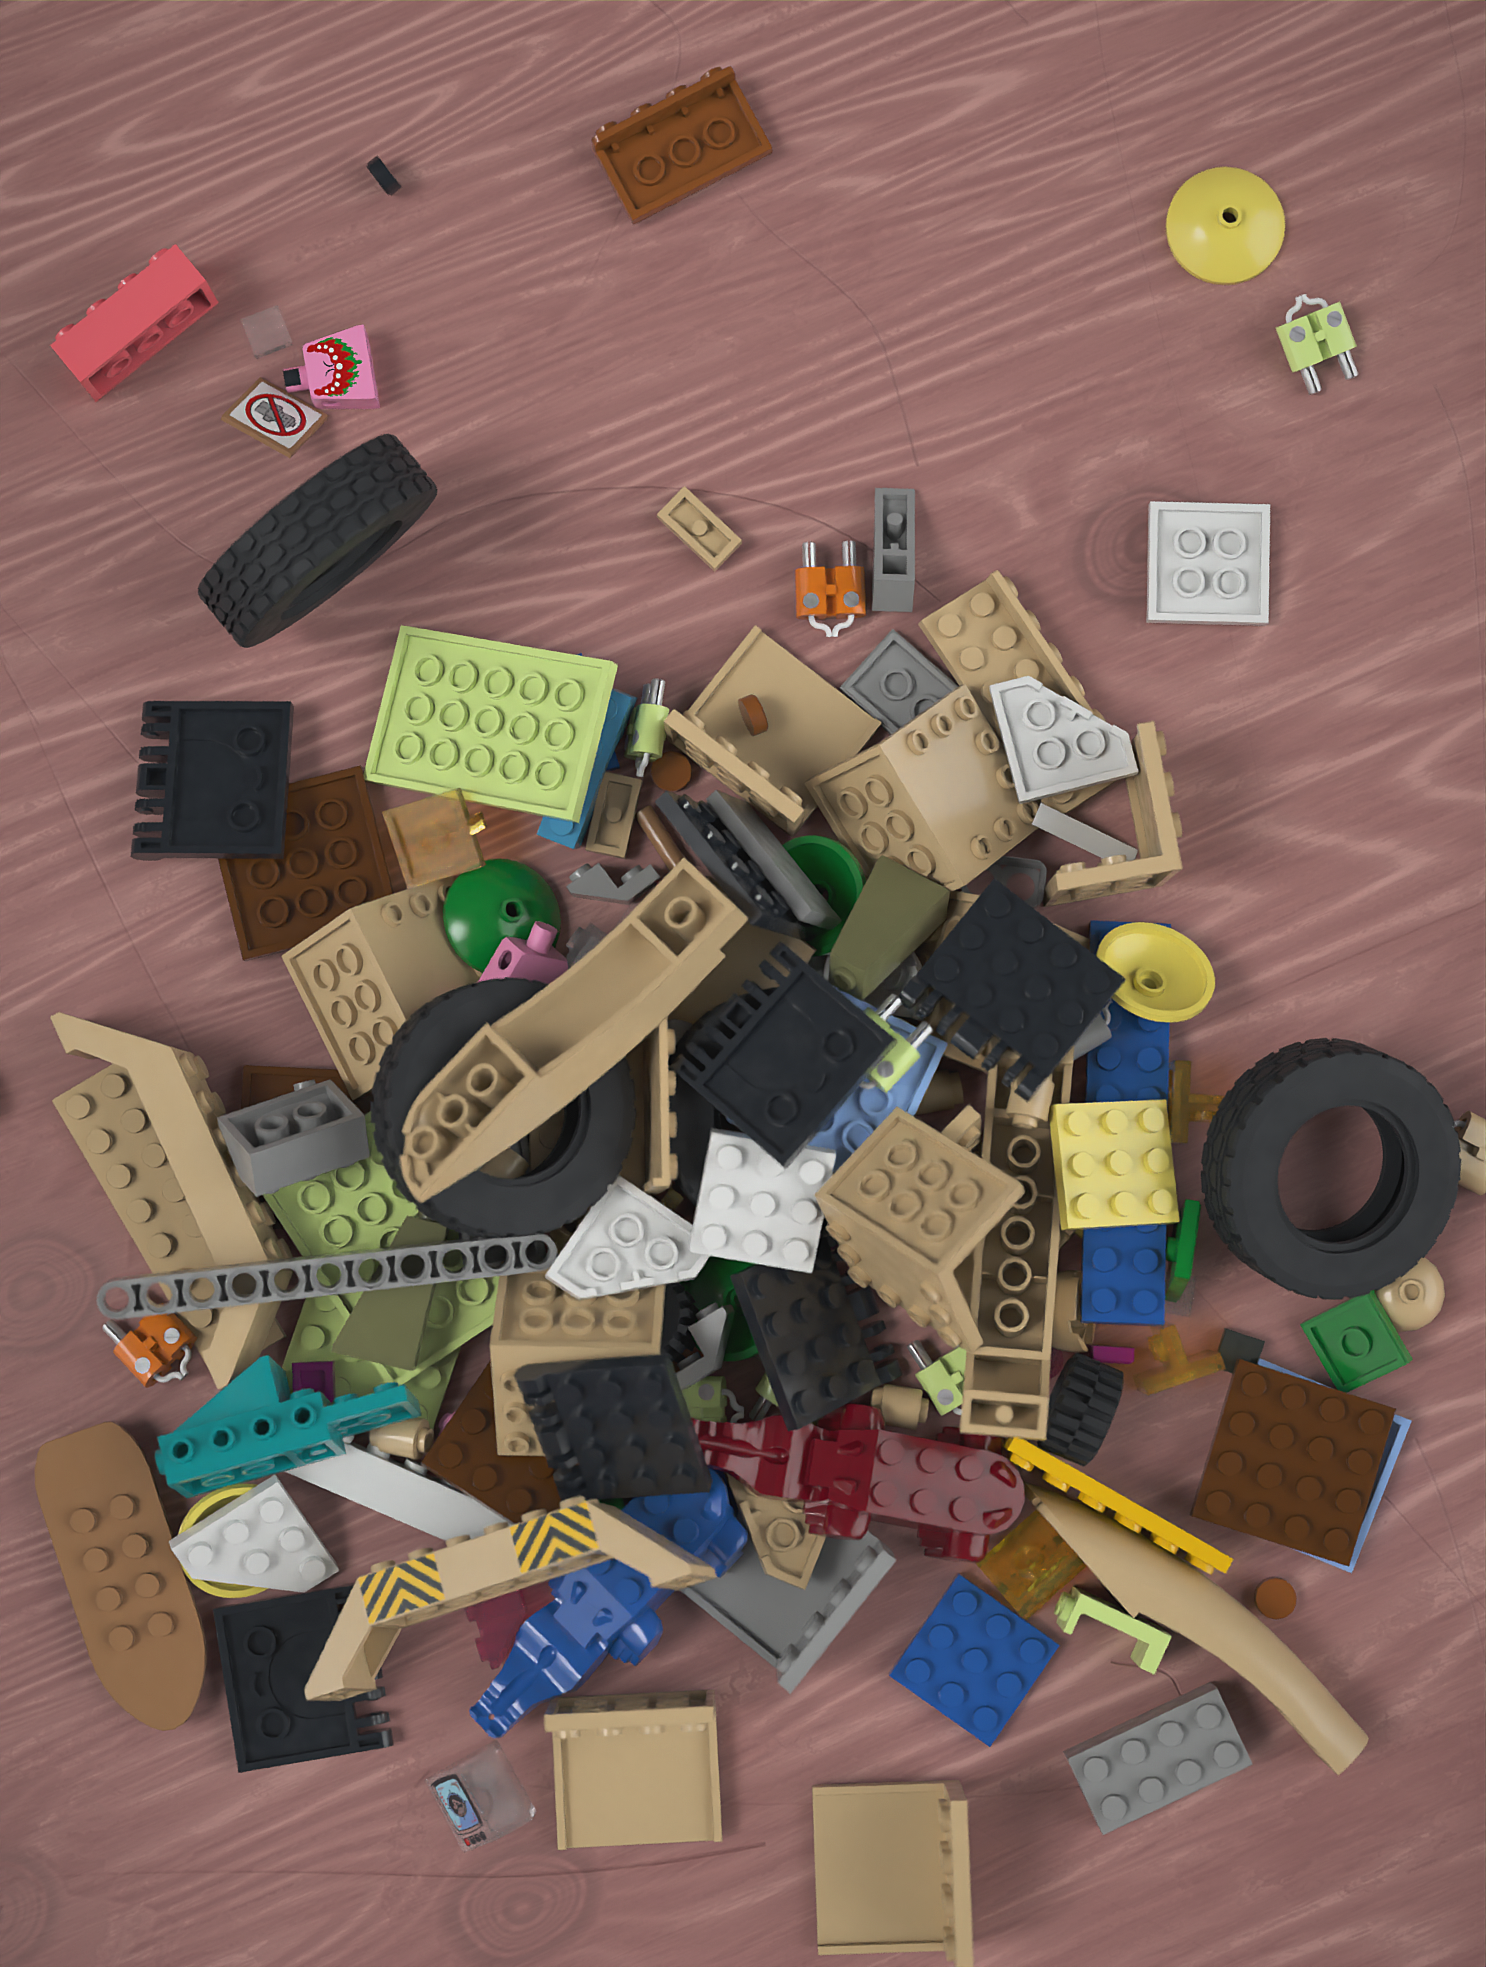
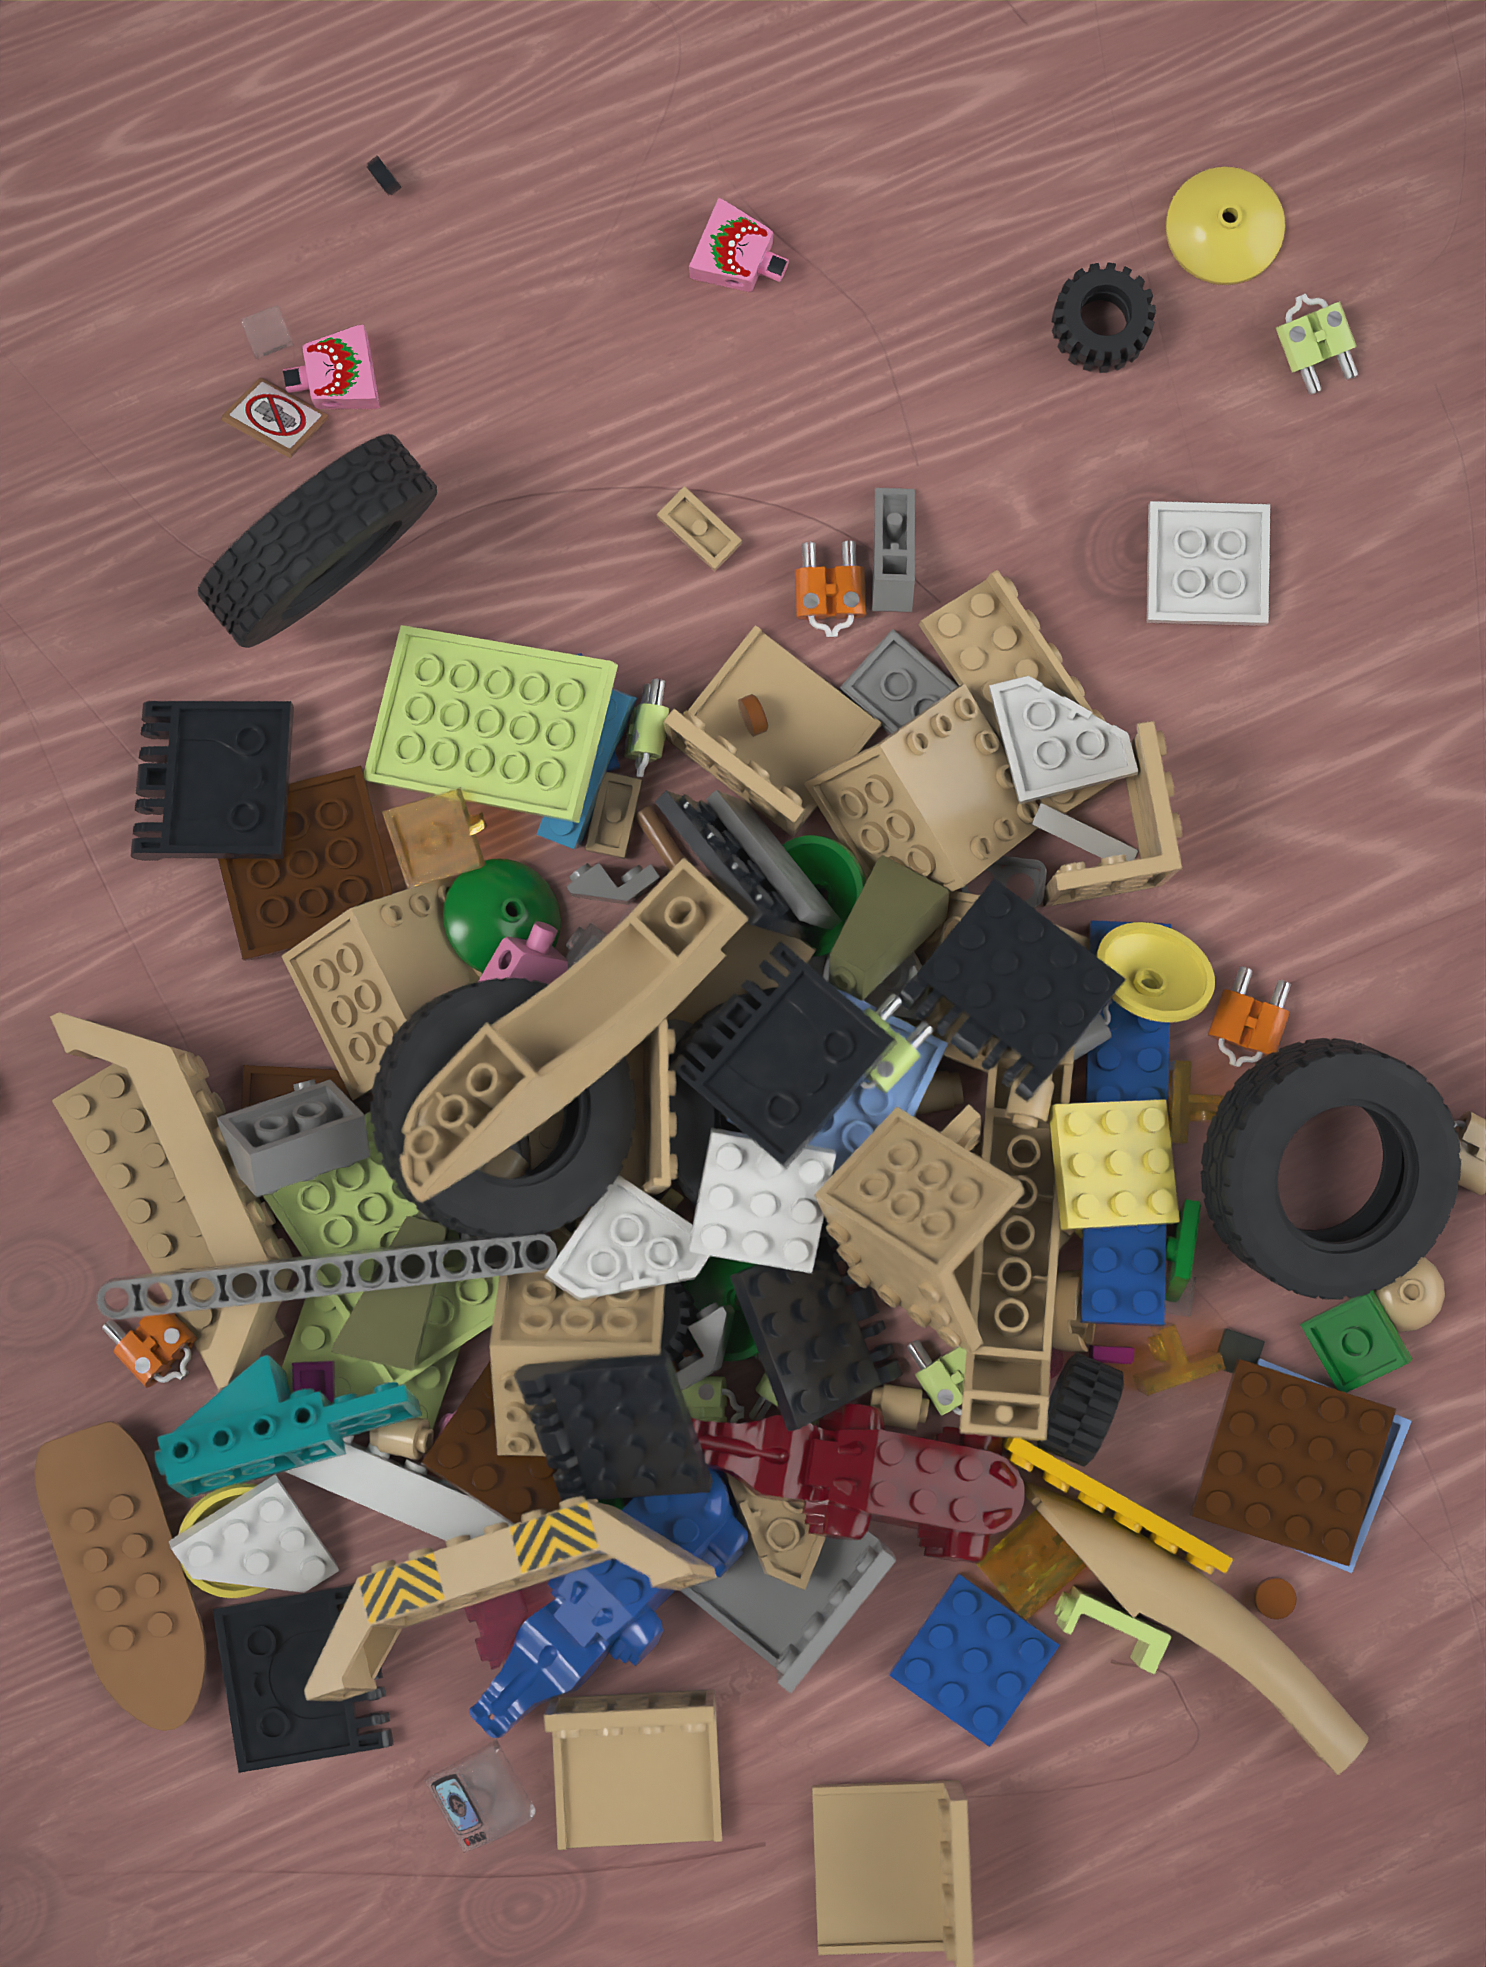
(134, 322): coral brick -> none
(671, 772): dark orange tile -> none
(680, 144): dark orange bracket -> none
(735, 251): none -> bright pink torso
(1107, 286): none -> black tyre
(1157, 1757): light grey brick -> none
(1249, 1022): none -> orange piece

